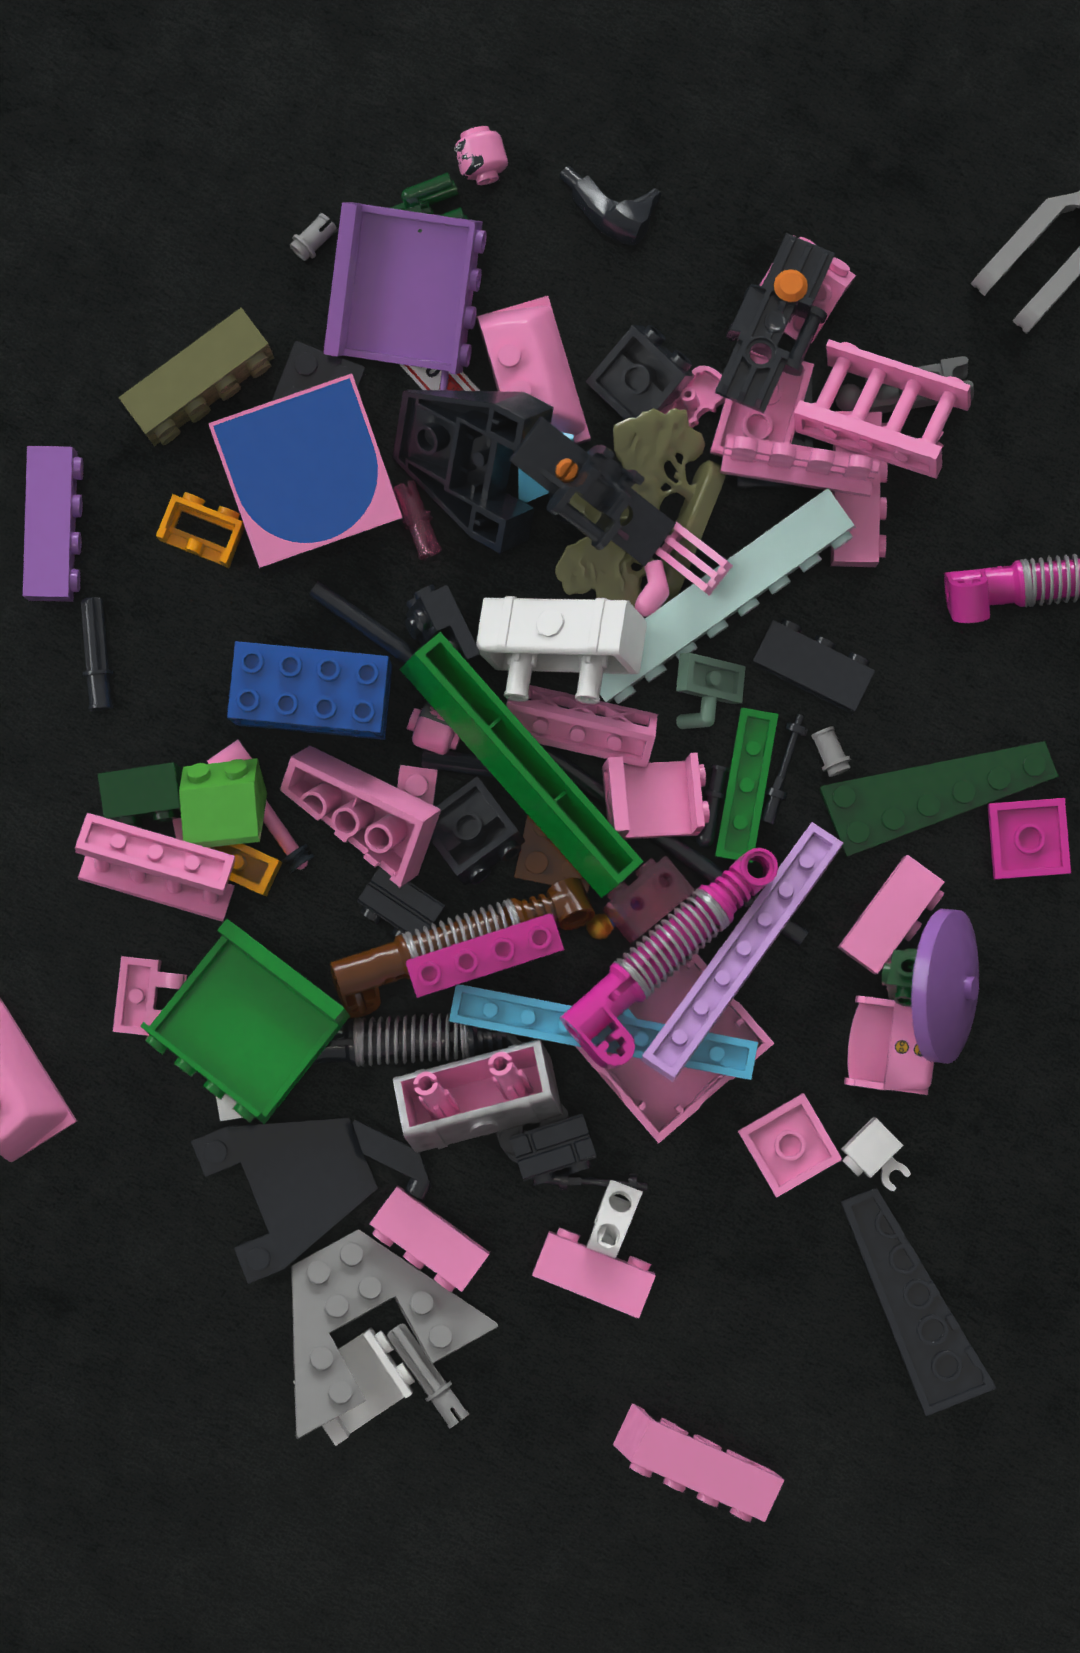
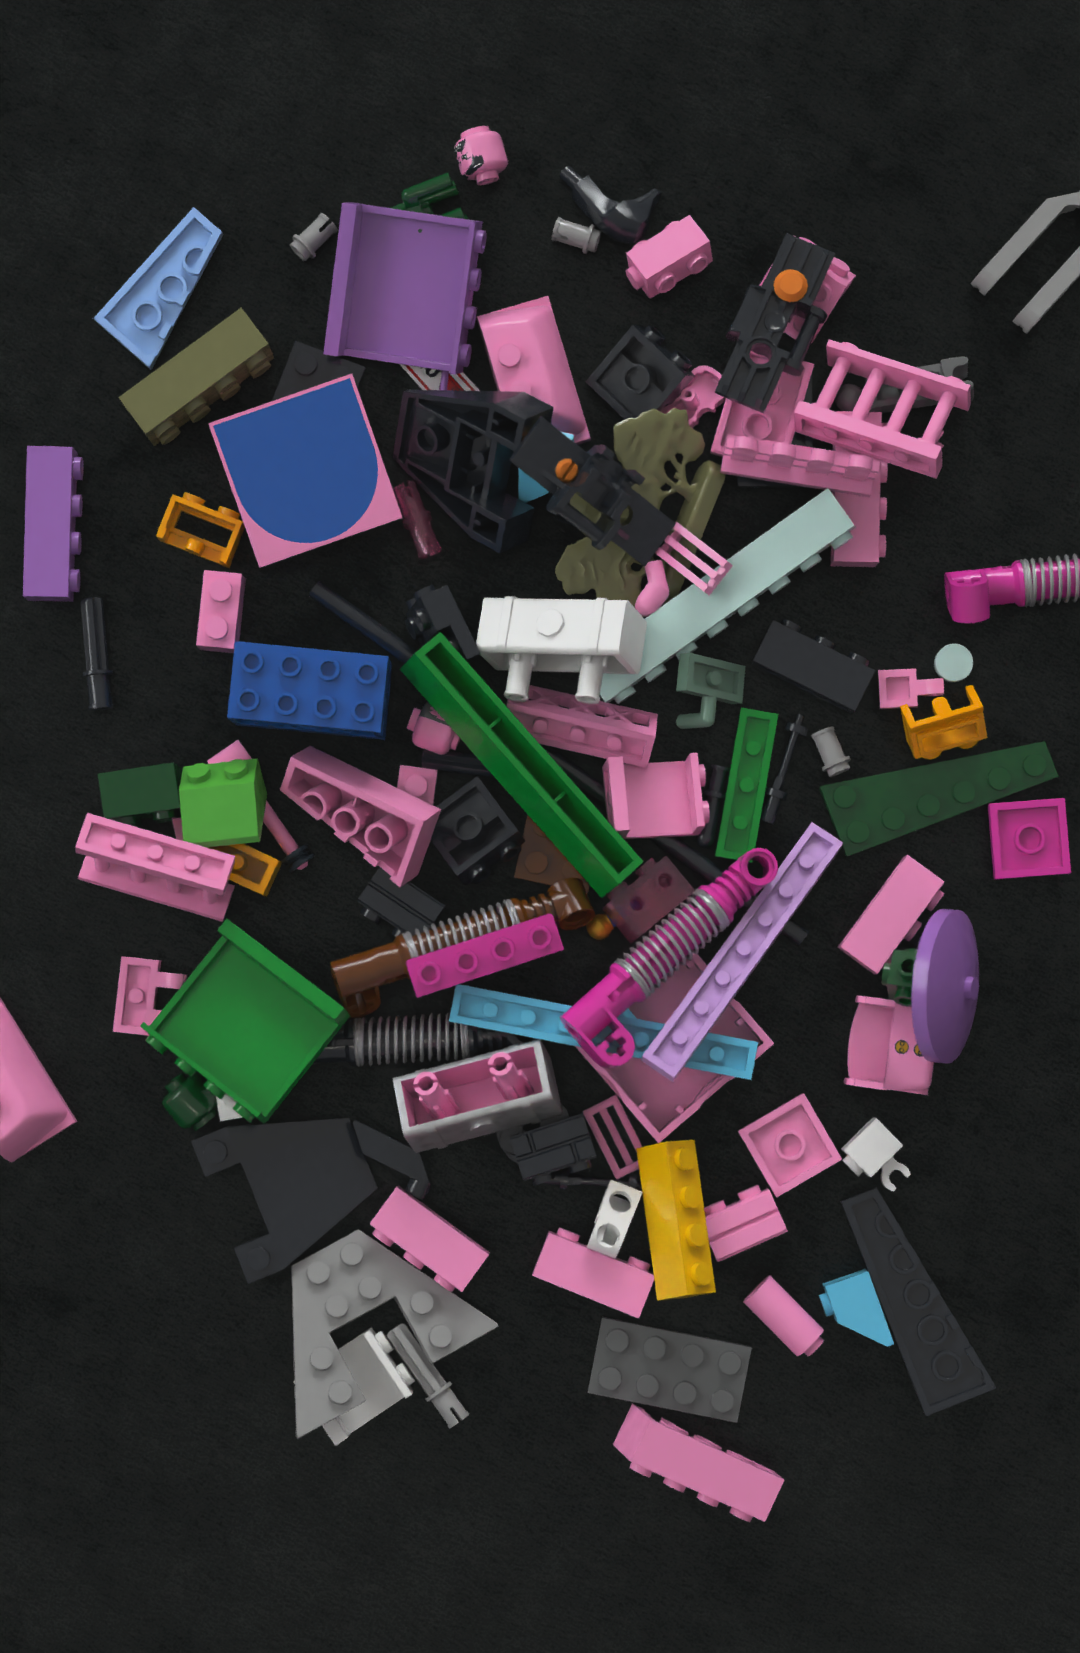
(158, 291): none -> light blue wing
(189, 1101): none -> dark green head
(220, 611): none -> bright pink brick
(576, 235): none -> light grey pin
(601, 1107): none -> bright pink tile
(668, 257): none -> bright pink brick
(669, 1369): none -> dark grey plate
(675, 1220): none -> yellow brick
(743, 1222): none -> bright pink brick
(785, 1317): none -> bright pink brick
(856, 1306): none -> medium azure slope
(902, 688): none -> bright pink plate
(947, 728): none -> light orange window
(953, 663): none -> light aqua tile

